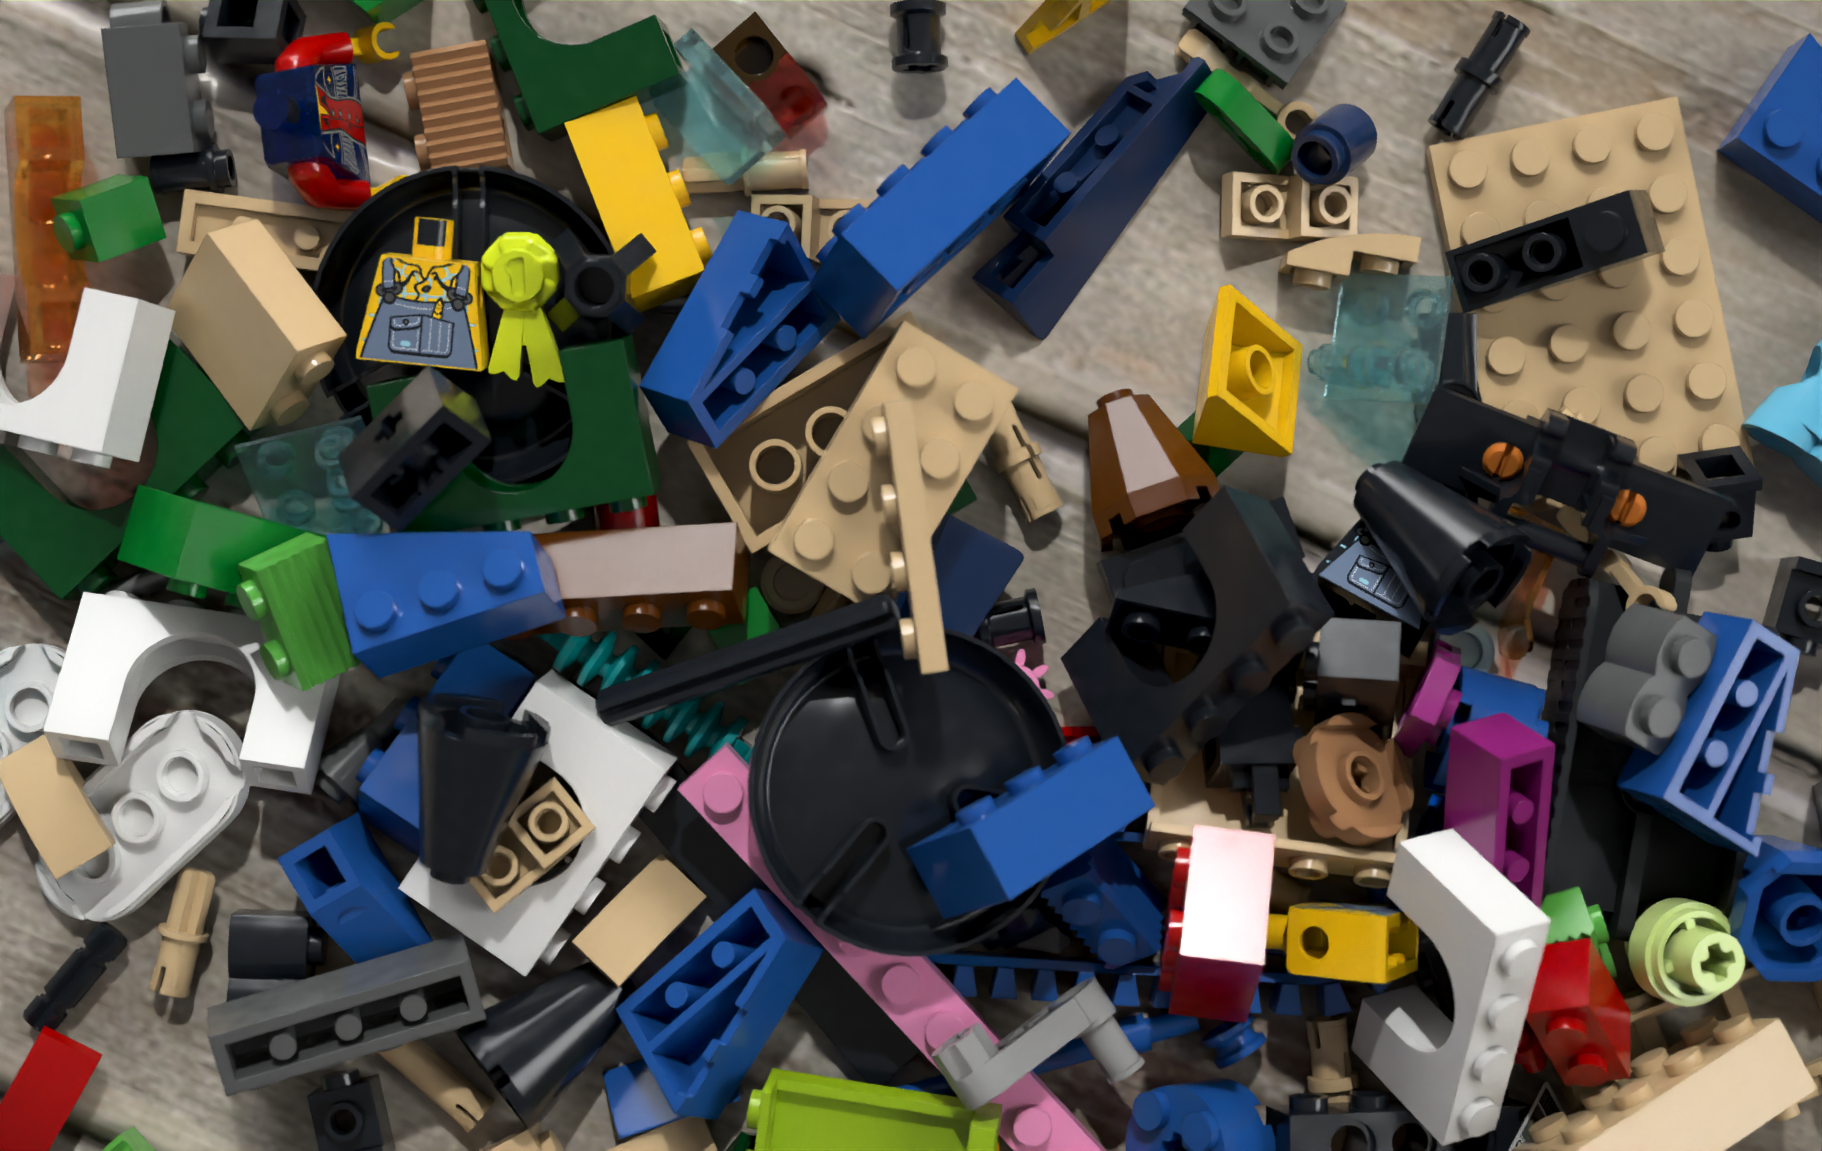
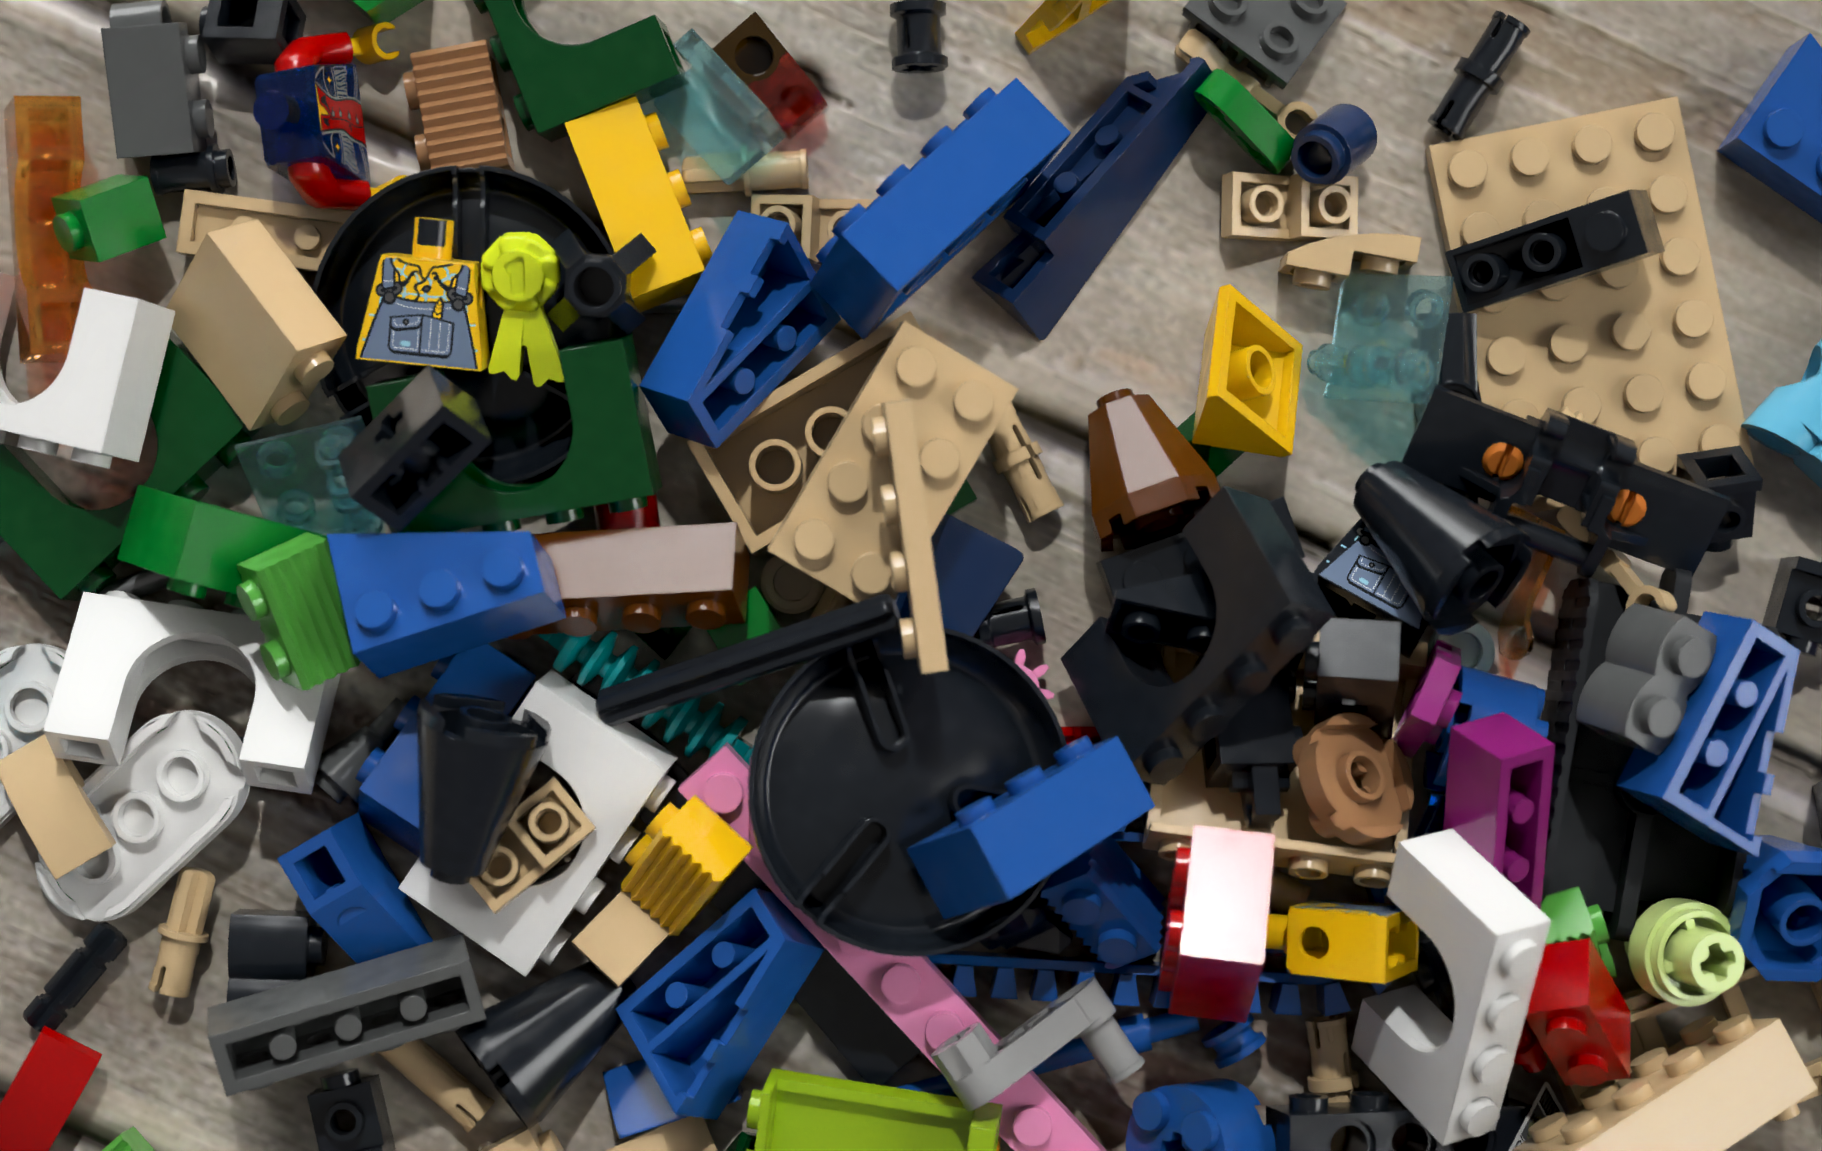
(683, 863): none -> yellow brick

